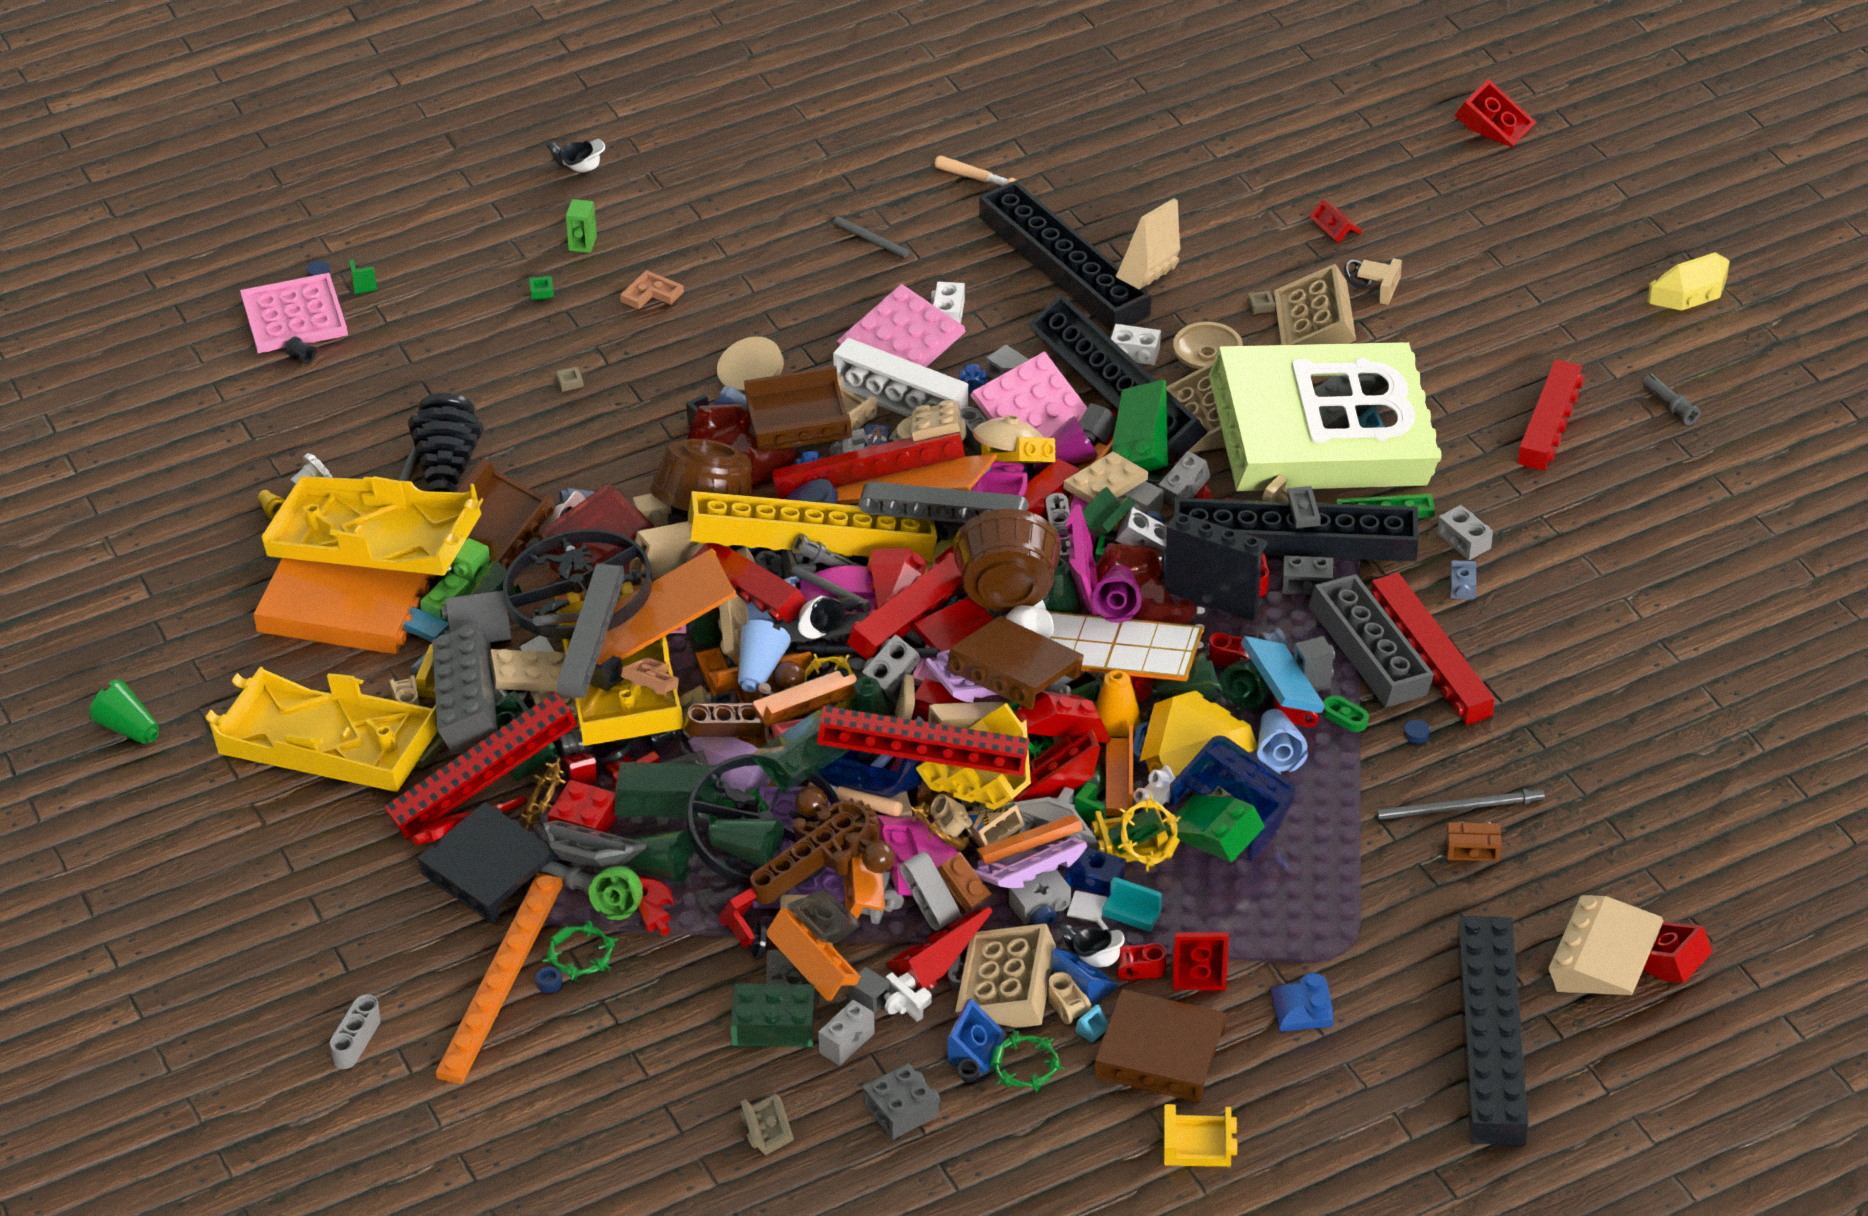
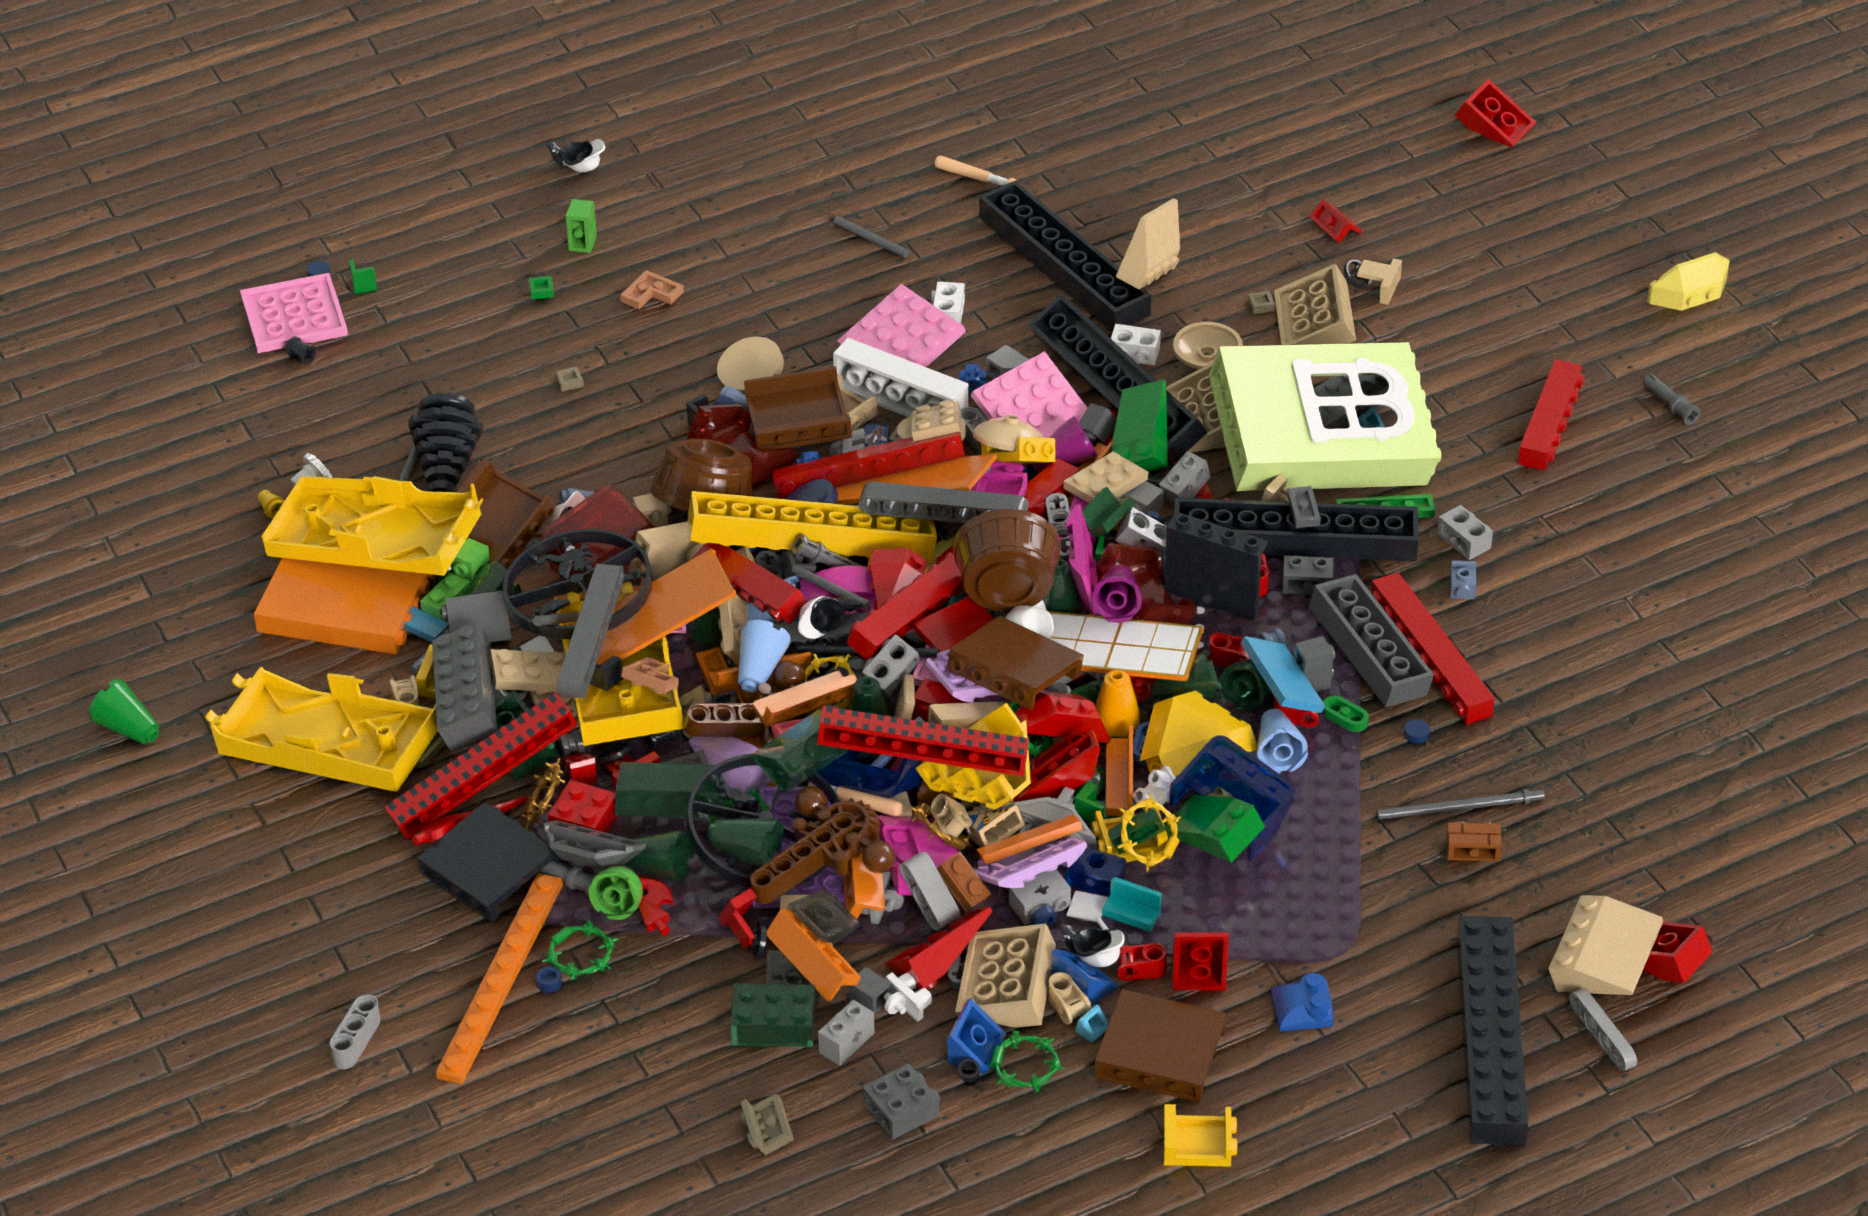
(1603, 1029): none -> light grey beam

